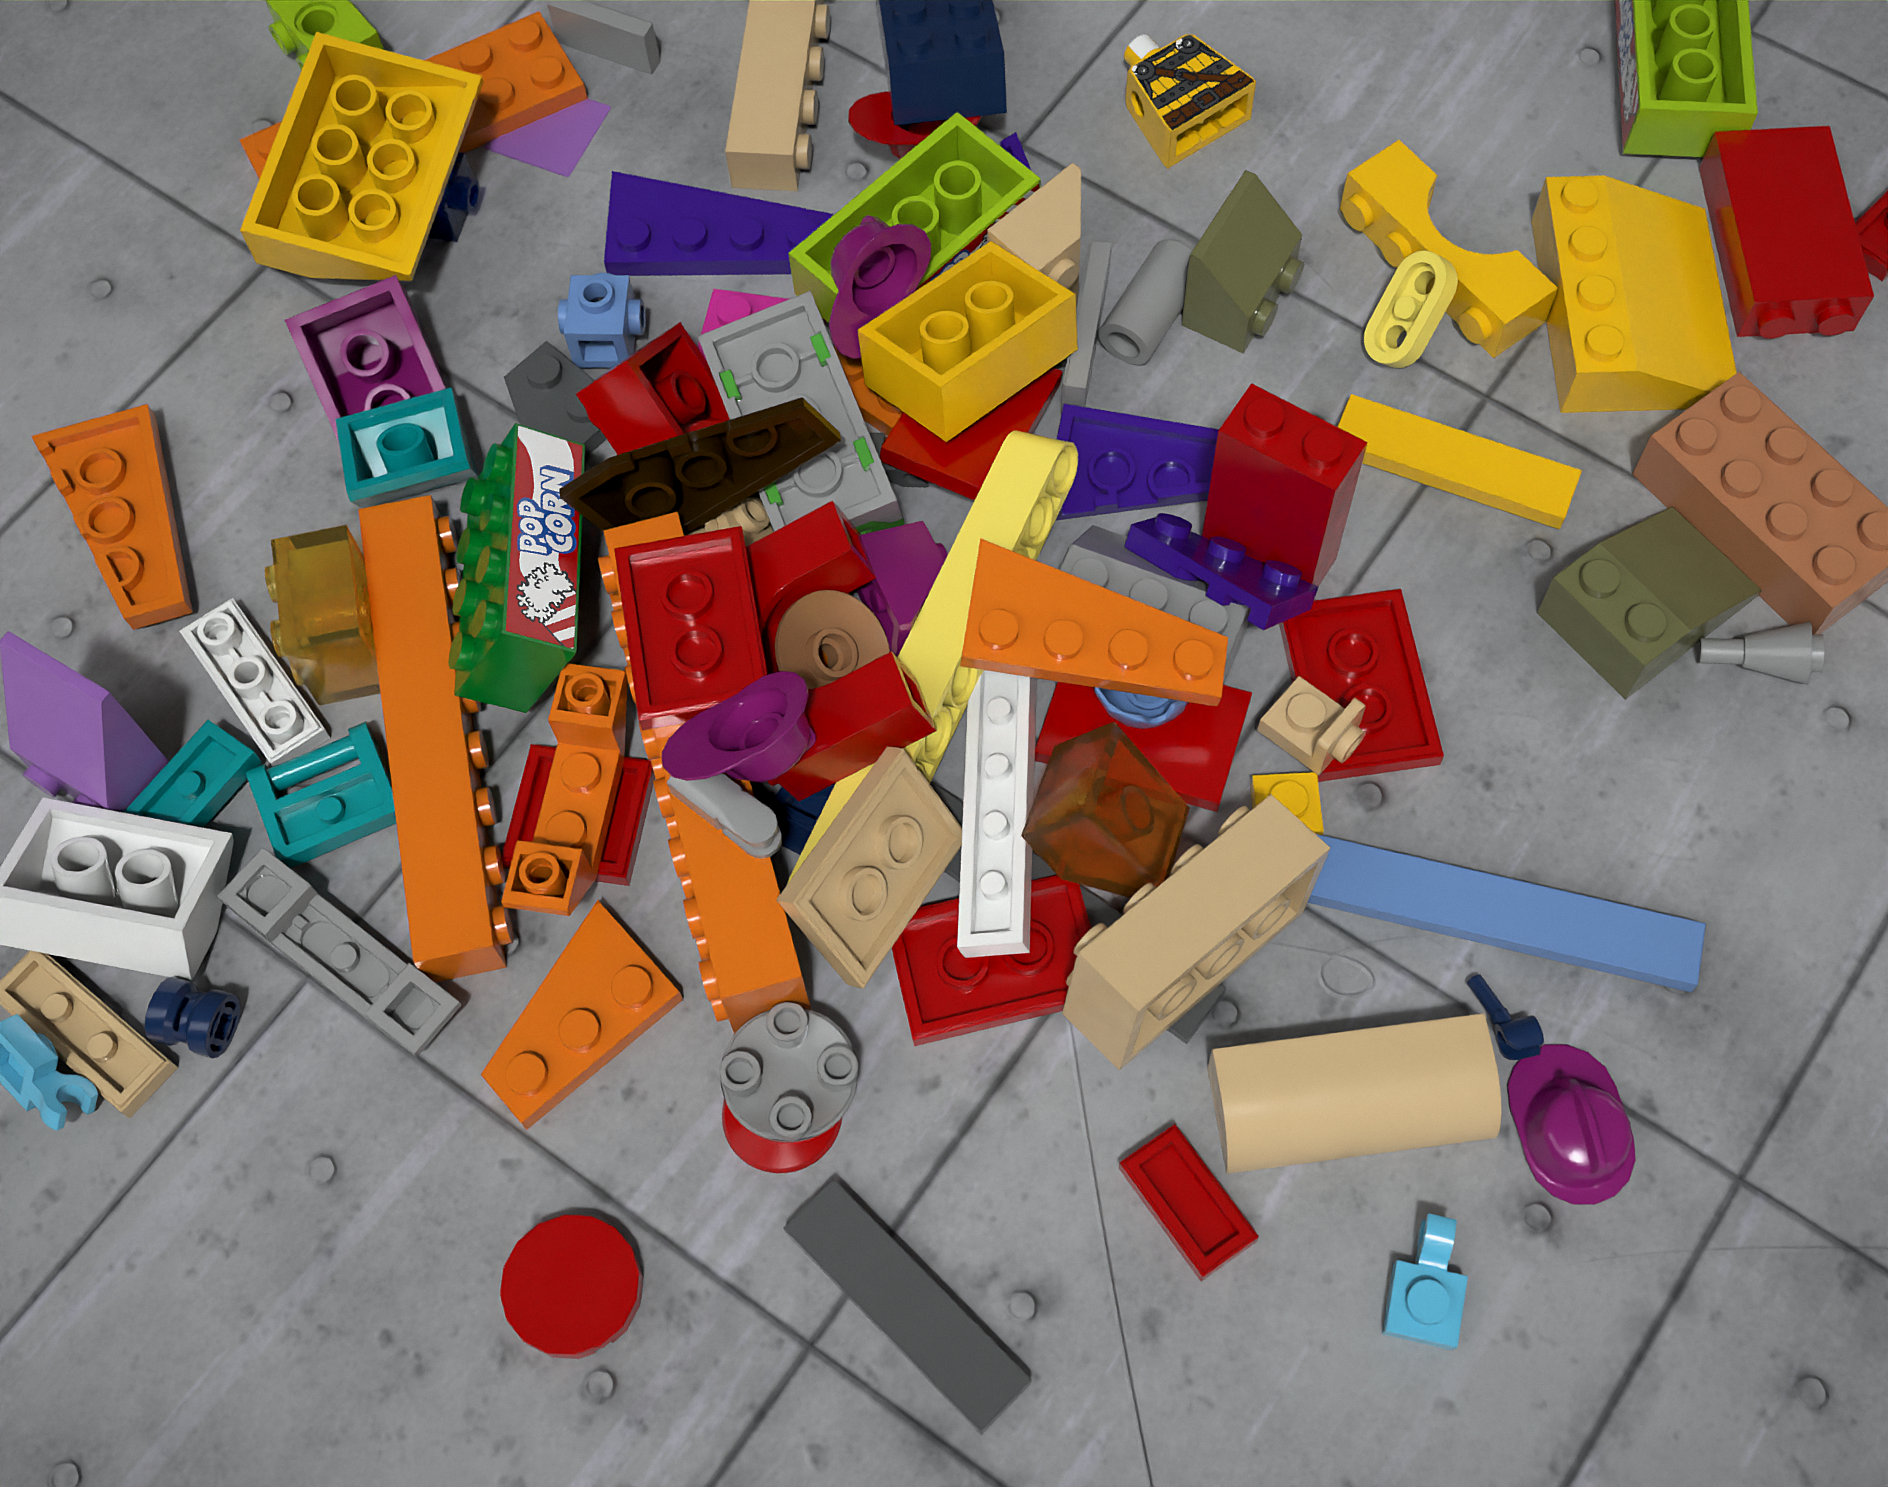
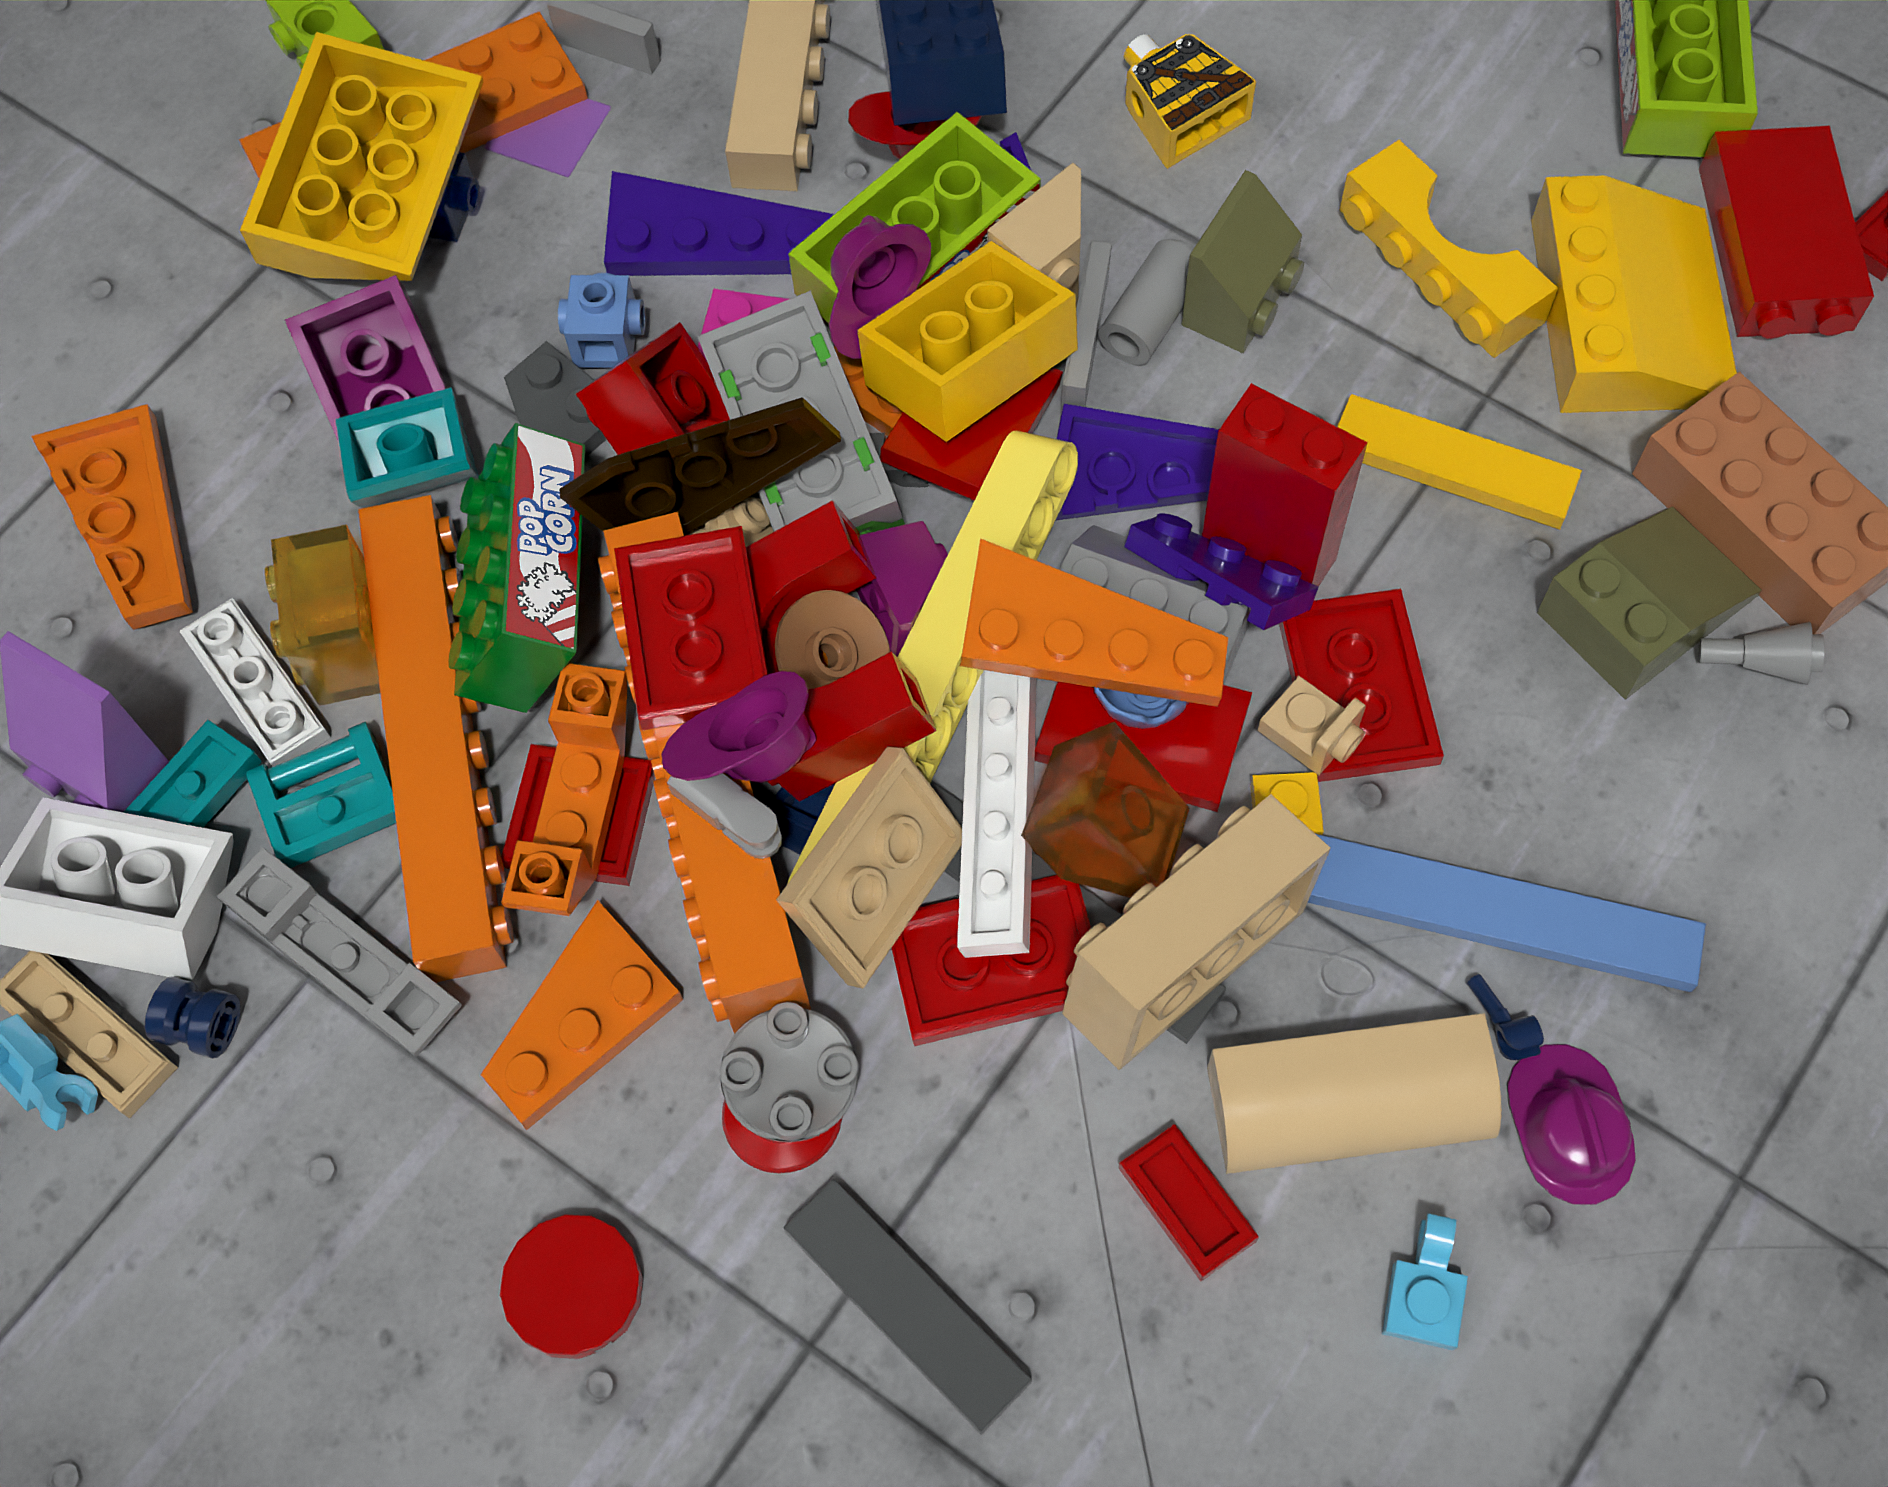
(1410, 309): light yellow plate -> none

